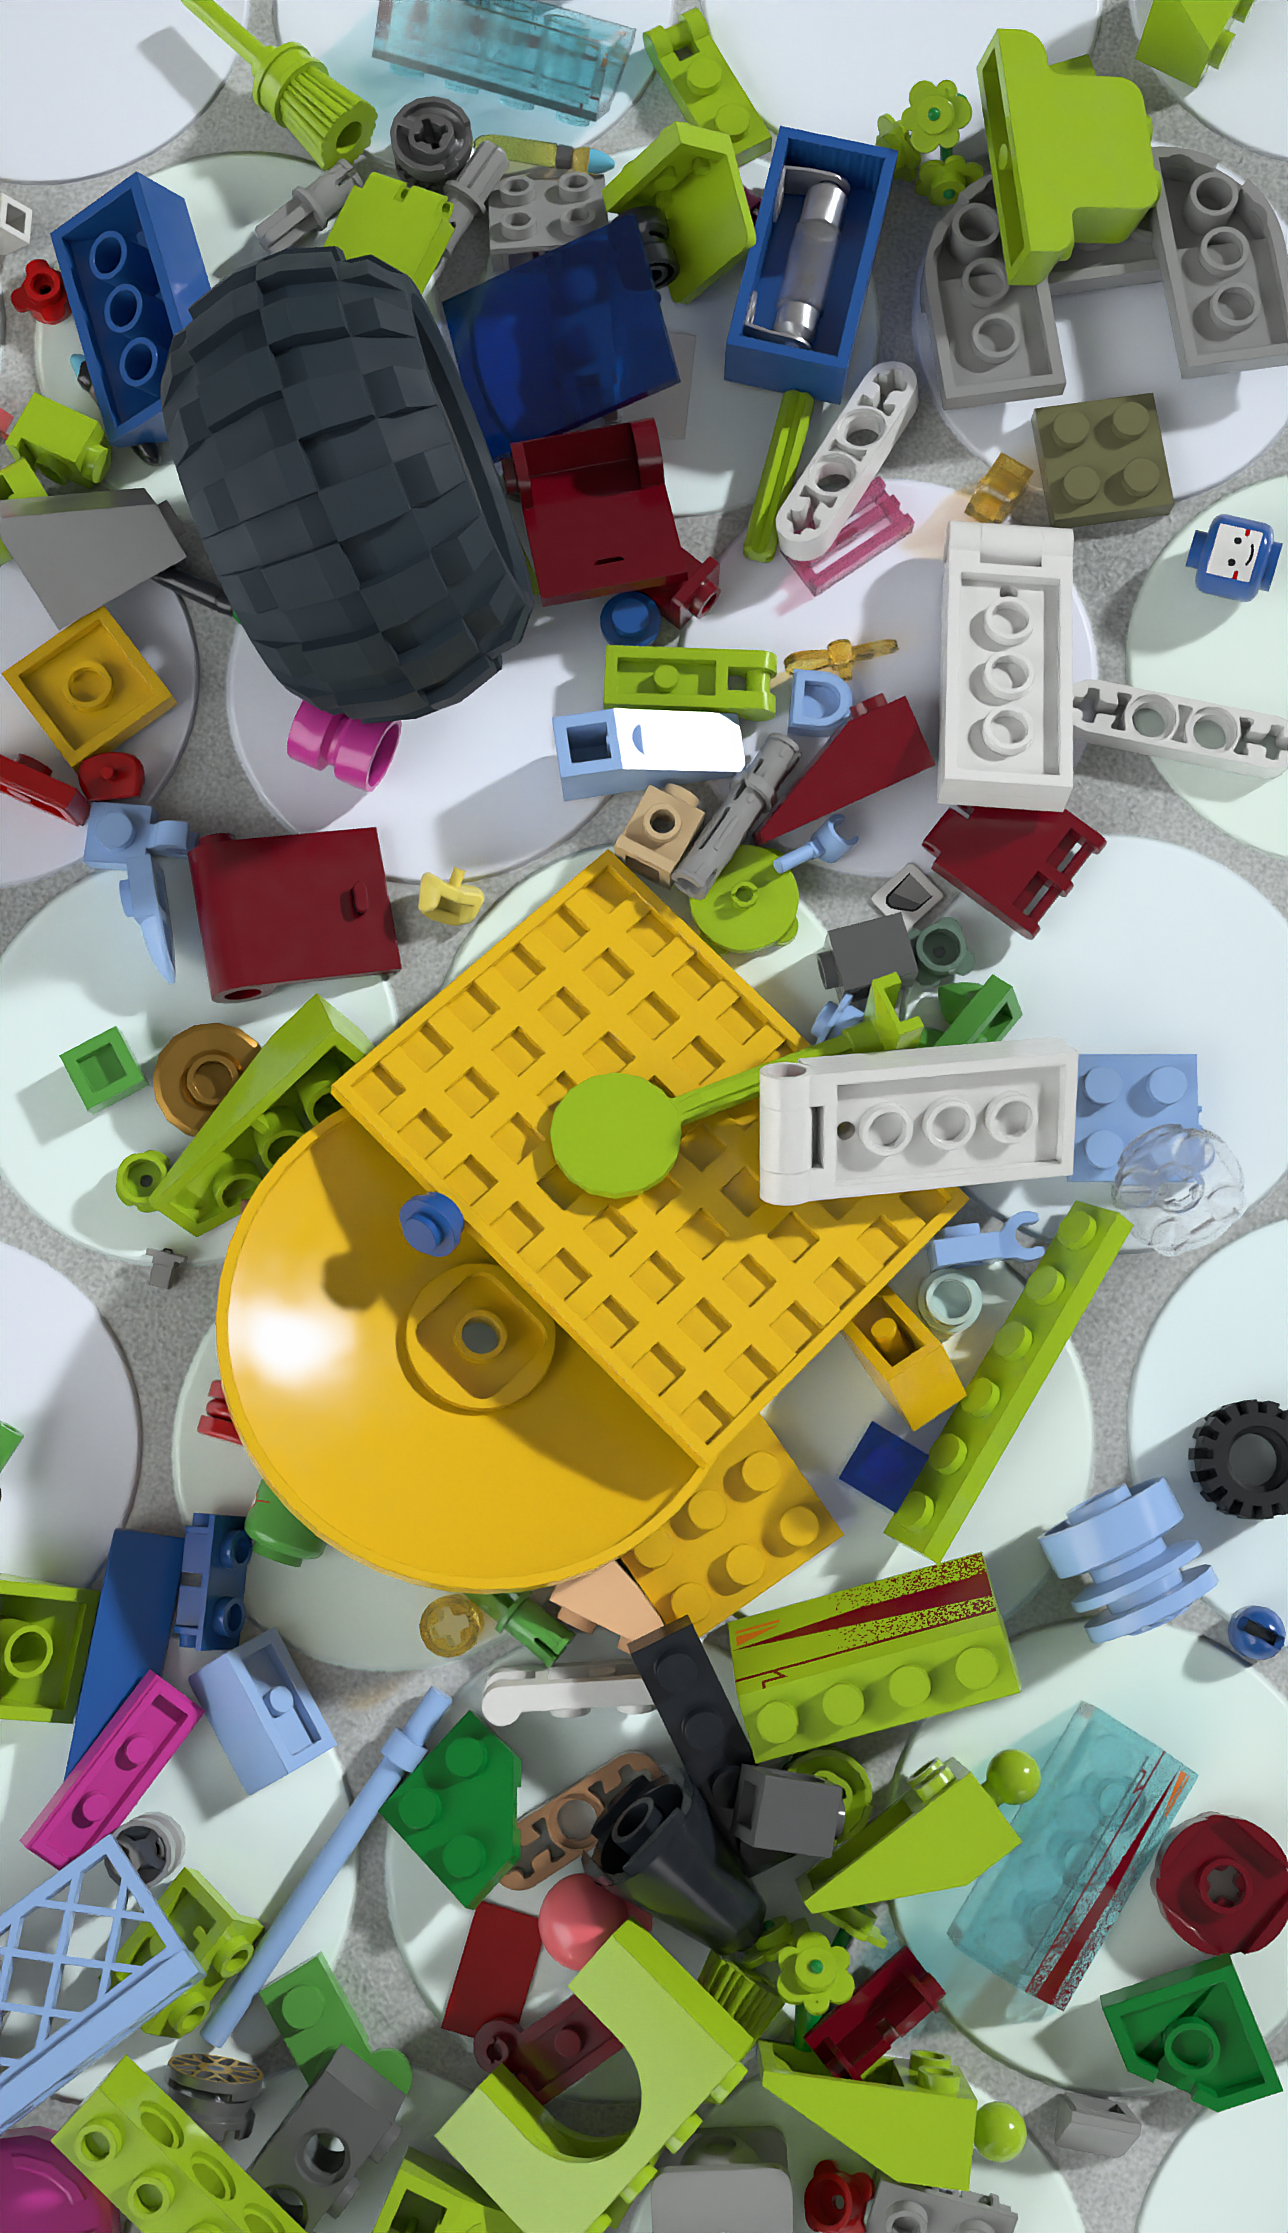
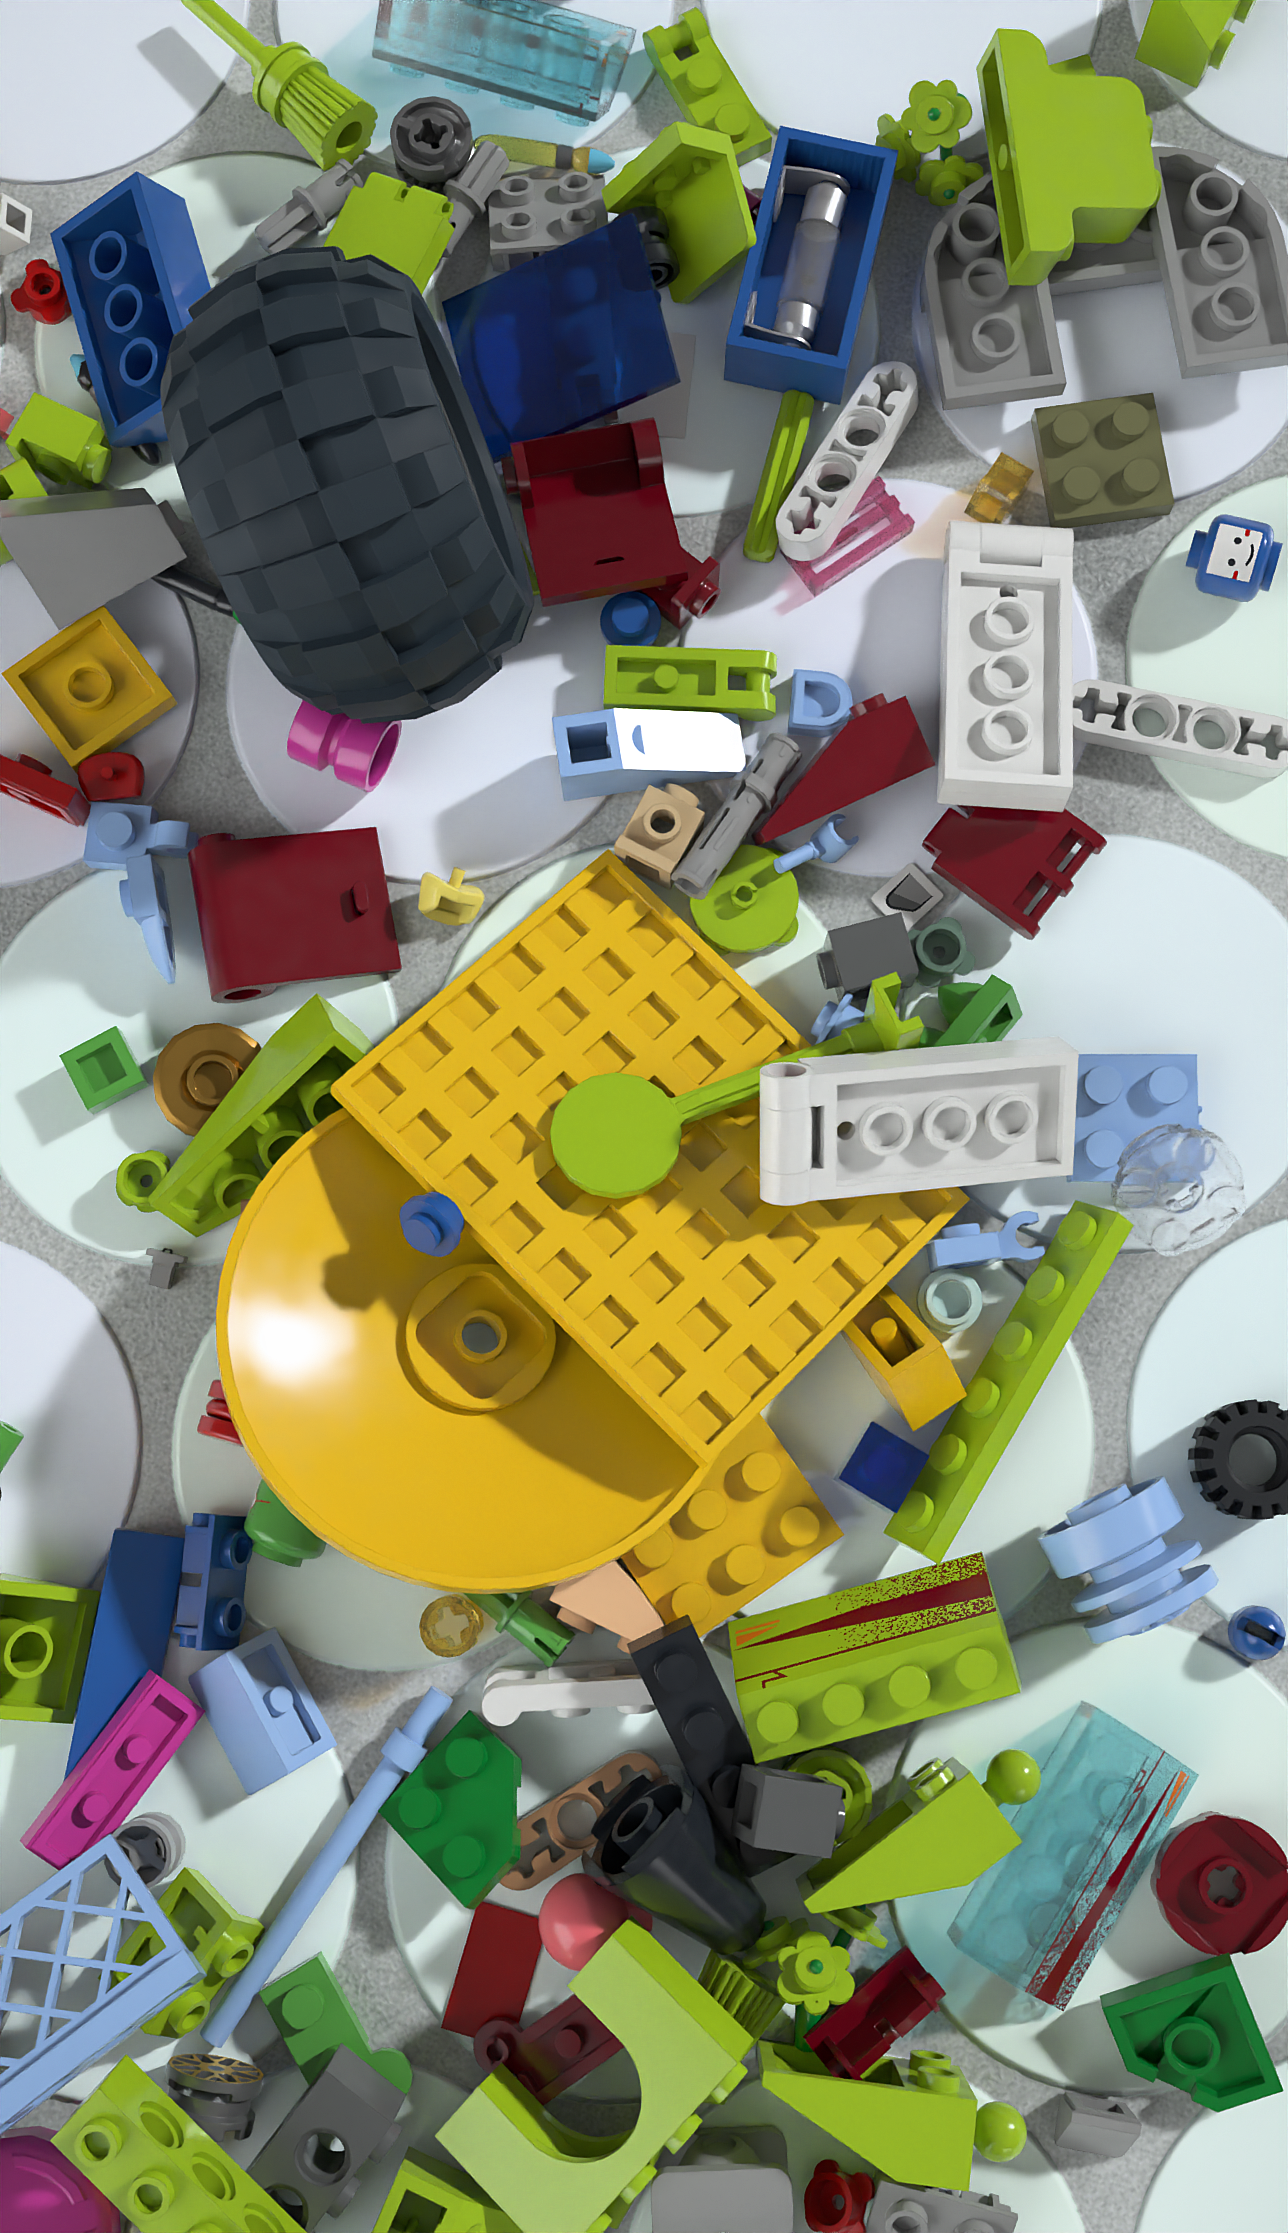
(839, 656): clear yellow piece -> none

